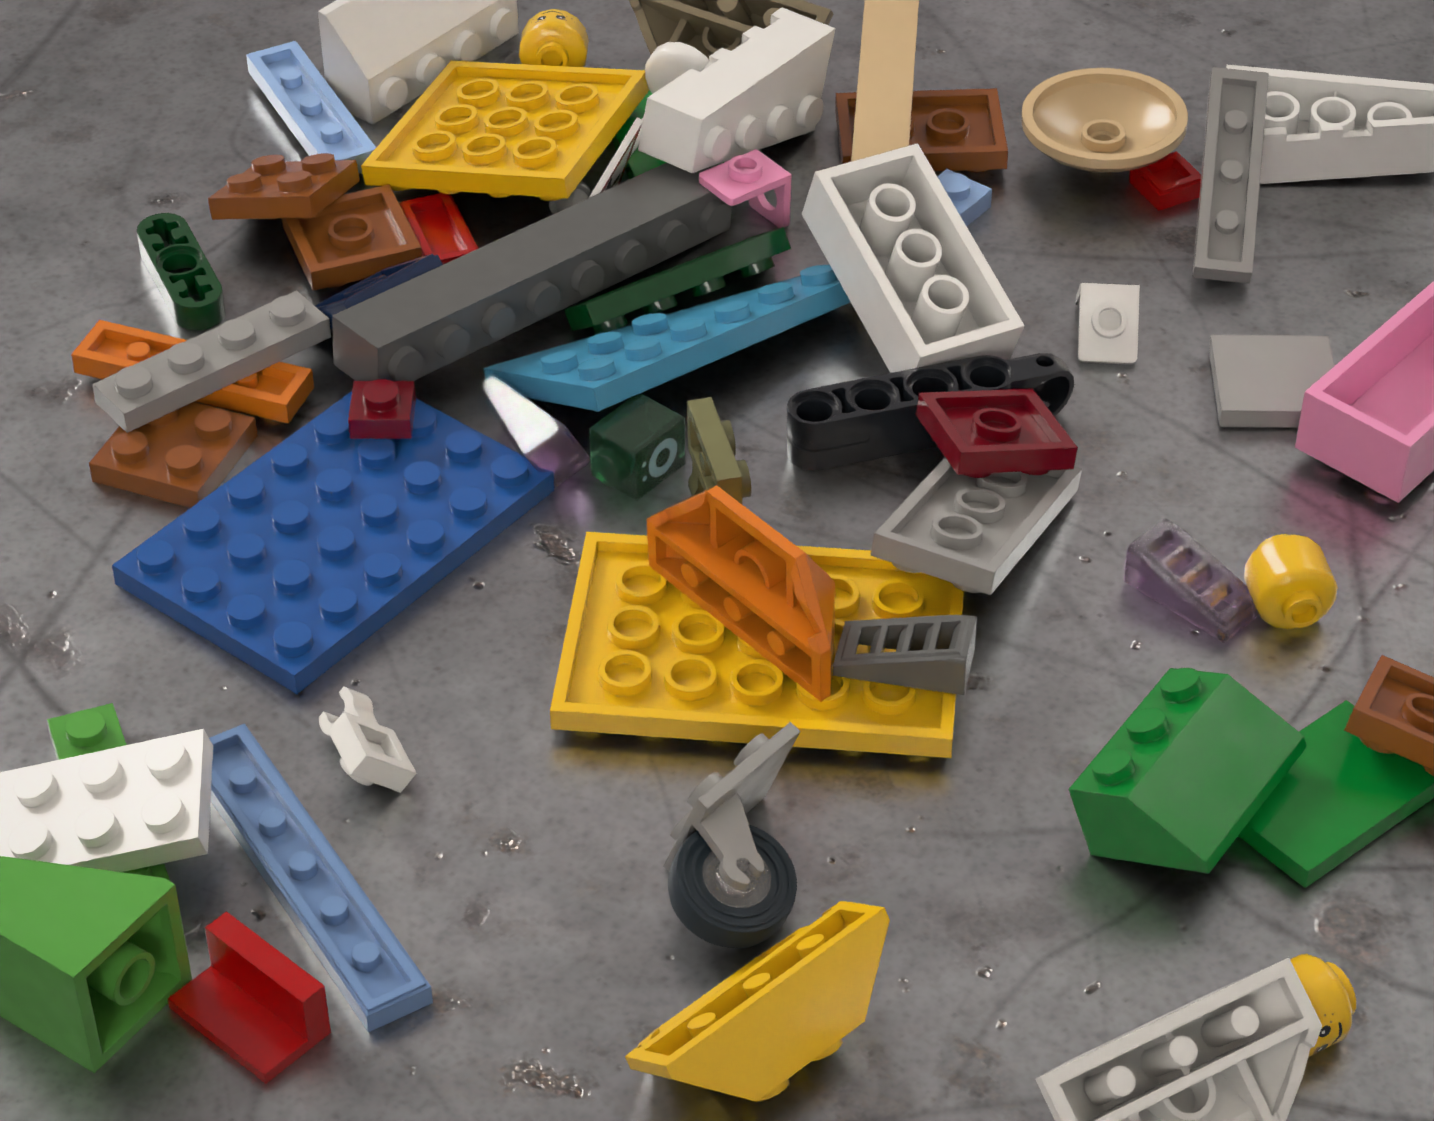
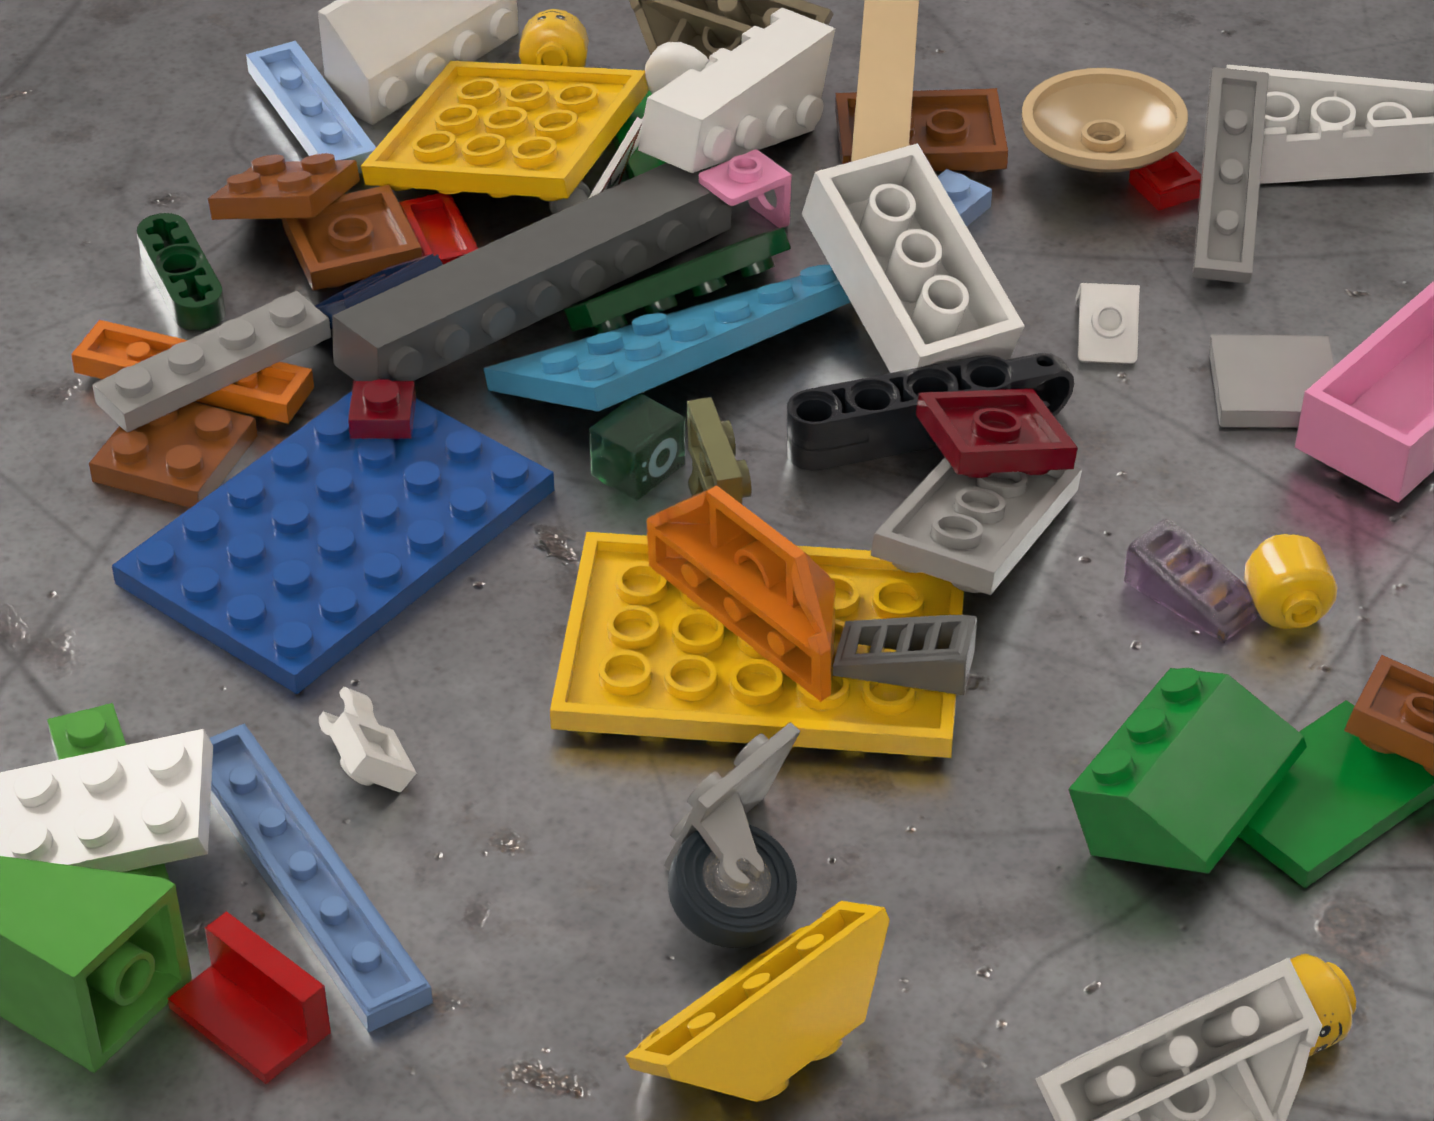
(538, 434): slope -> none

